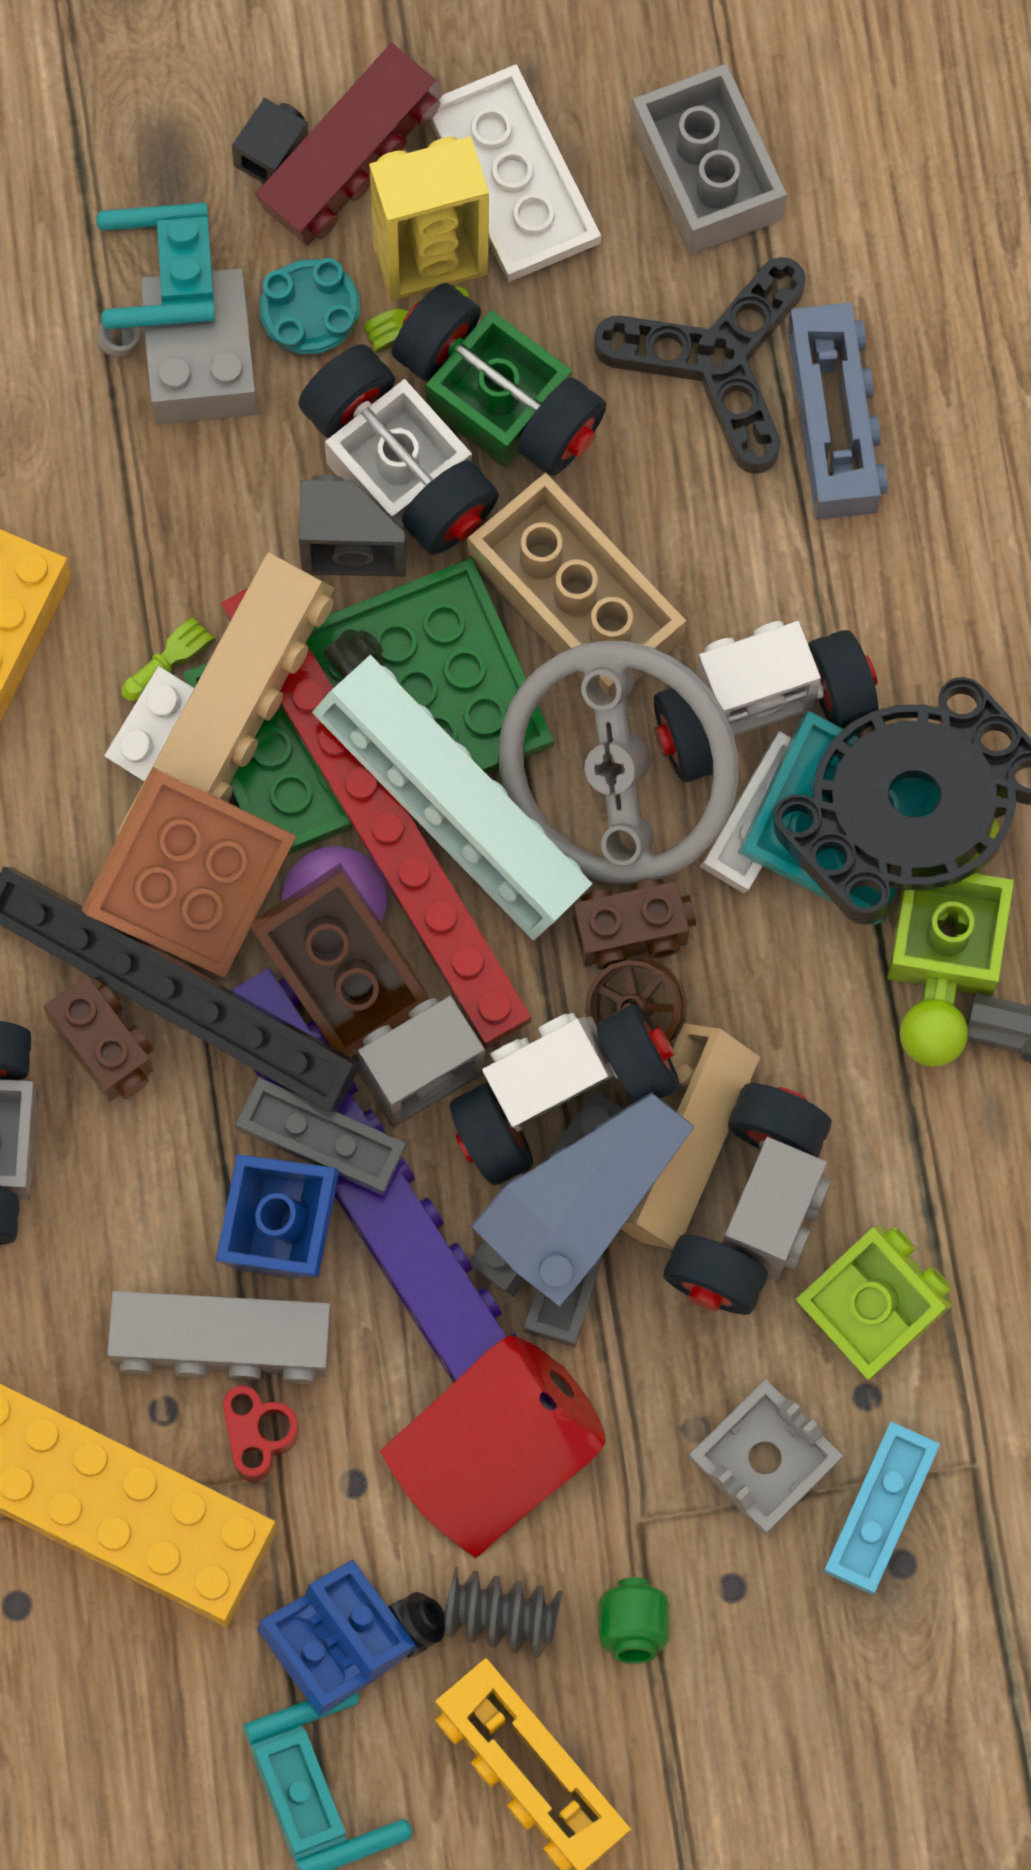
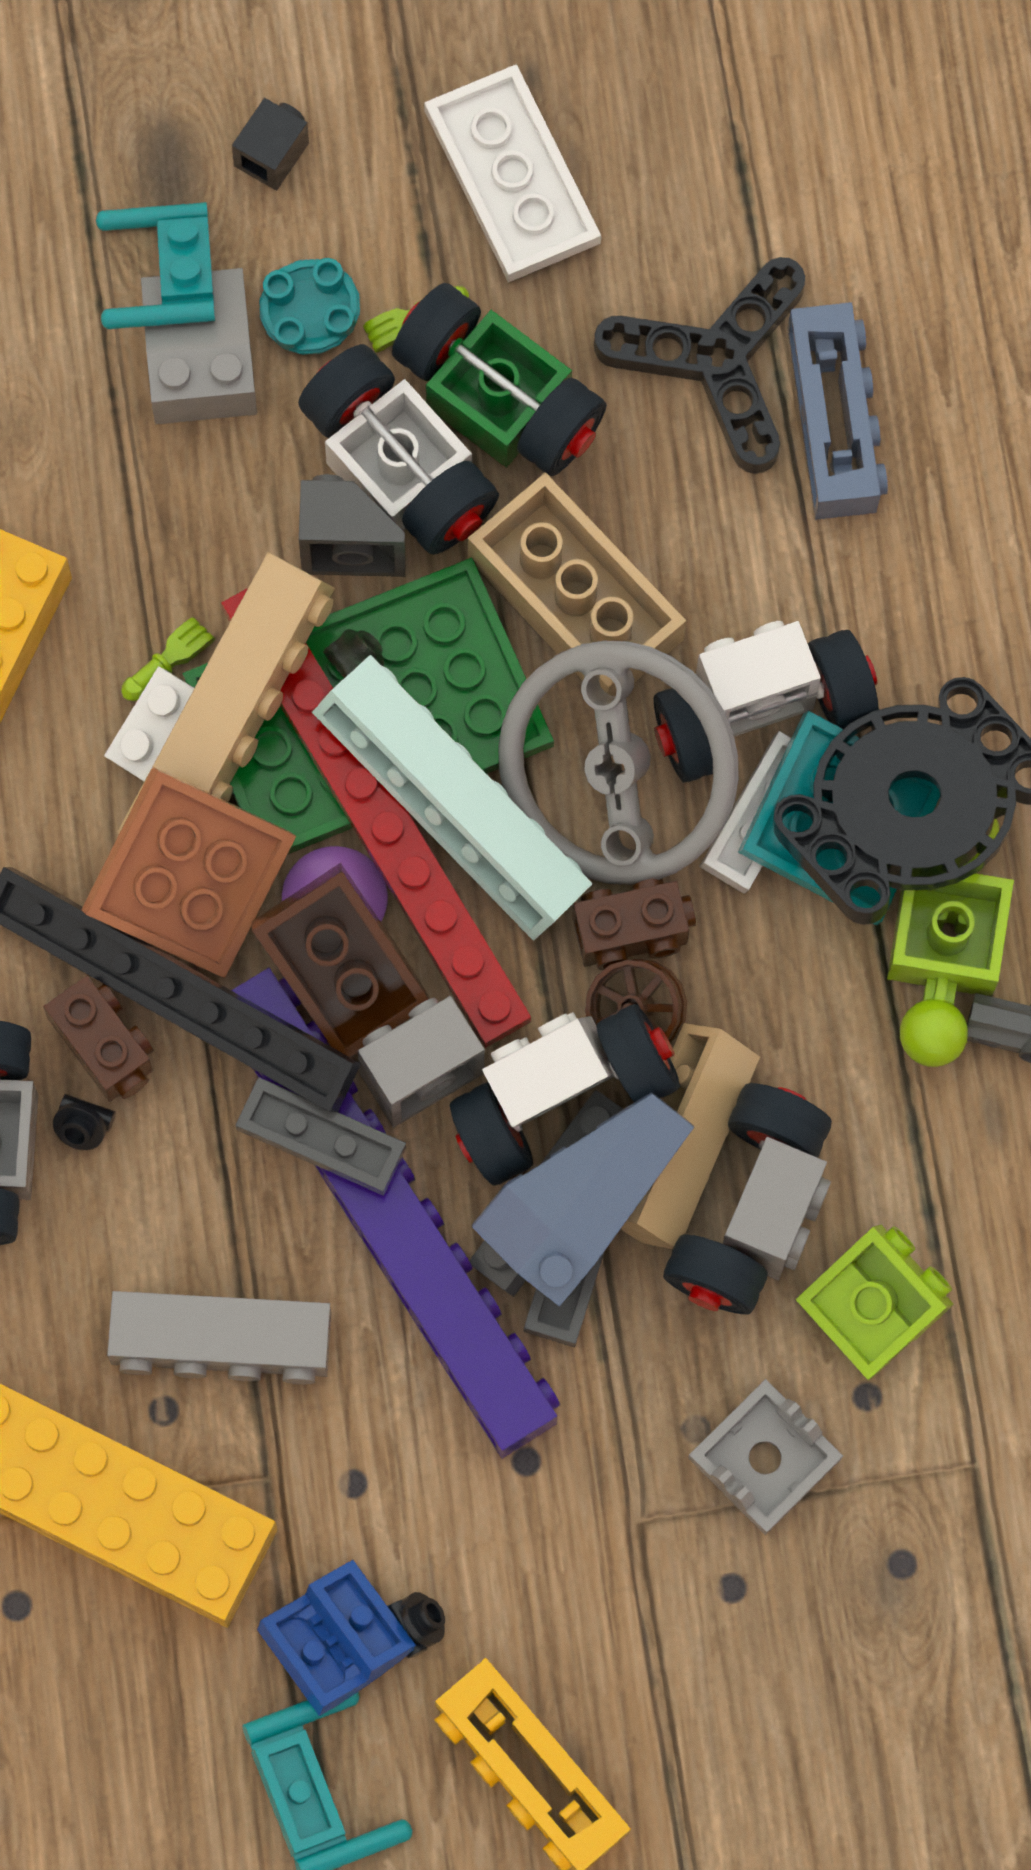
(82, 1123): none -> black plate
(127, 341): light grey hinge -> none
(245, 1435): red piece -> none
(277, 1217): blue slope -> none
(337, 153): dark red brick -> none
(430, 217): light yellow brick -> none
(492, 1447): red piece -> none
(501, 1613): dark grey piece -> none
(634, 1621): green head -> none
(708, 159): light grey brick -> none
(881, 1508): medium azure plate -> none

